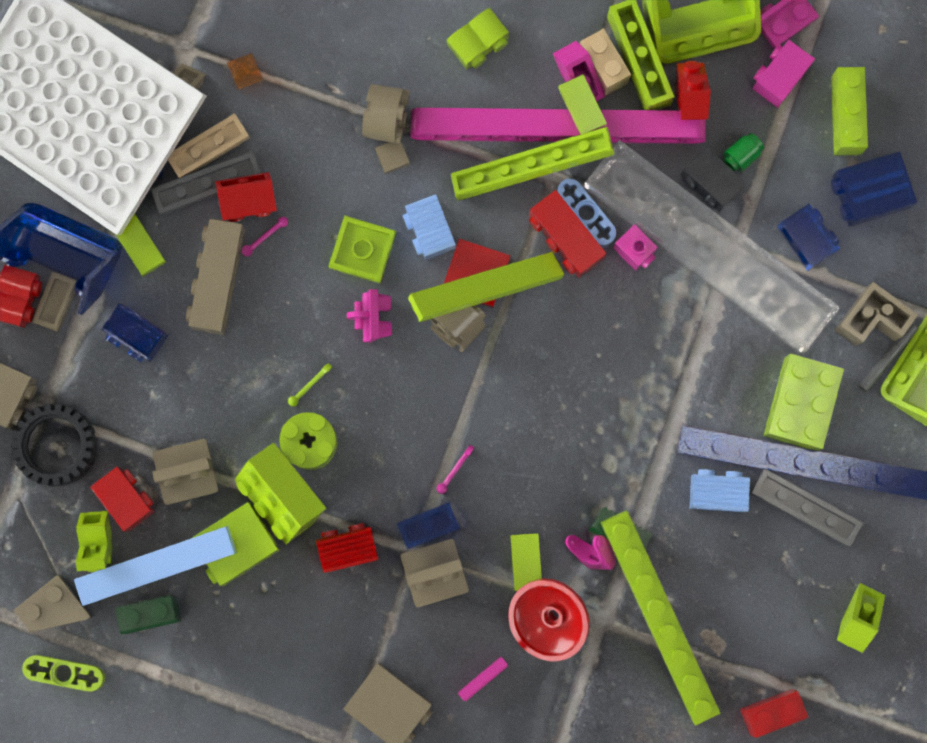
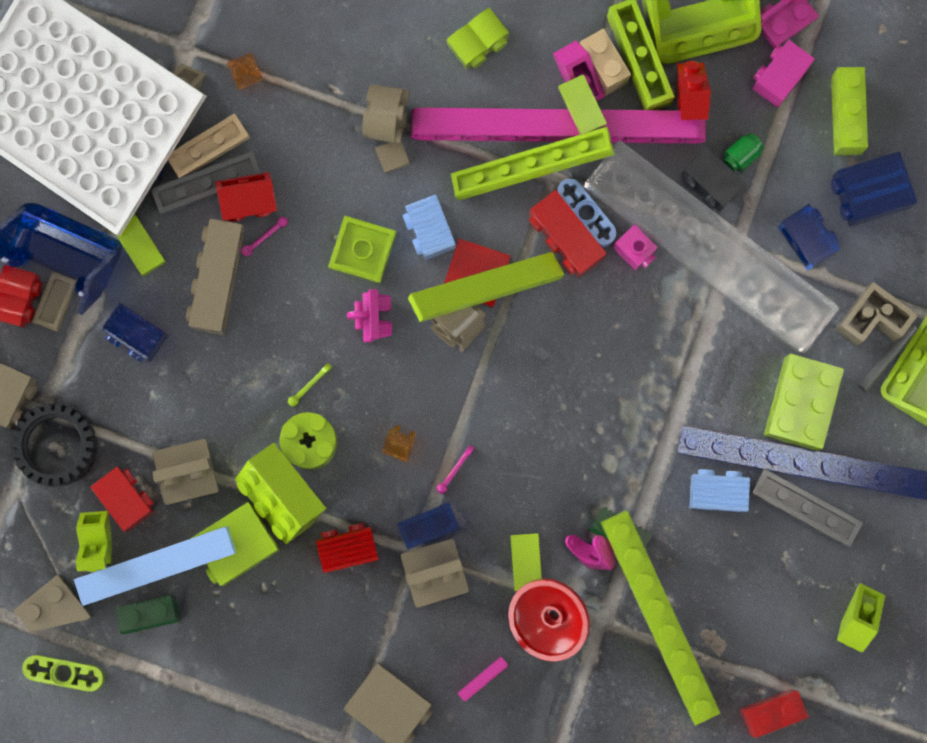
(398, 444): none -> clear orange tile

